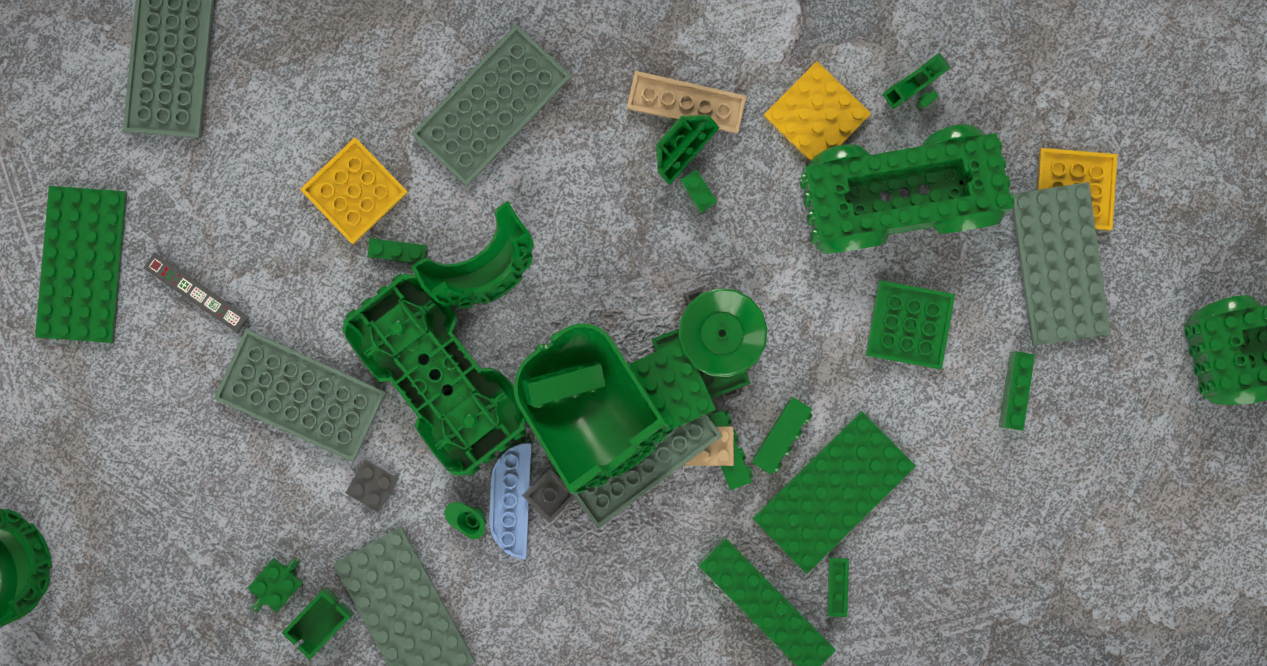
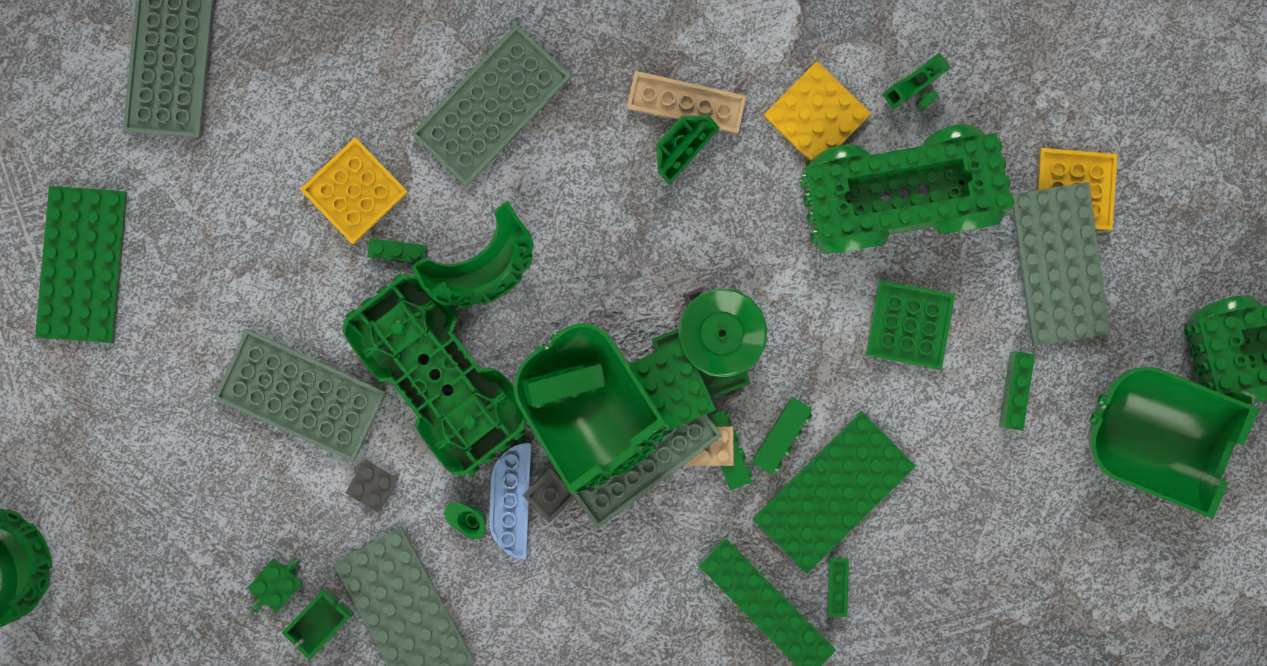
(196, 292): dark grey tile -> none
(698, 192): green brick -> none
(1168, 436): none -> green cylinder

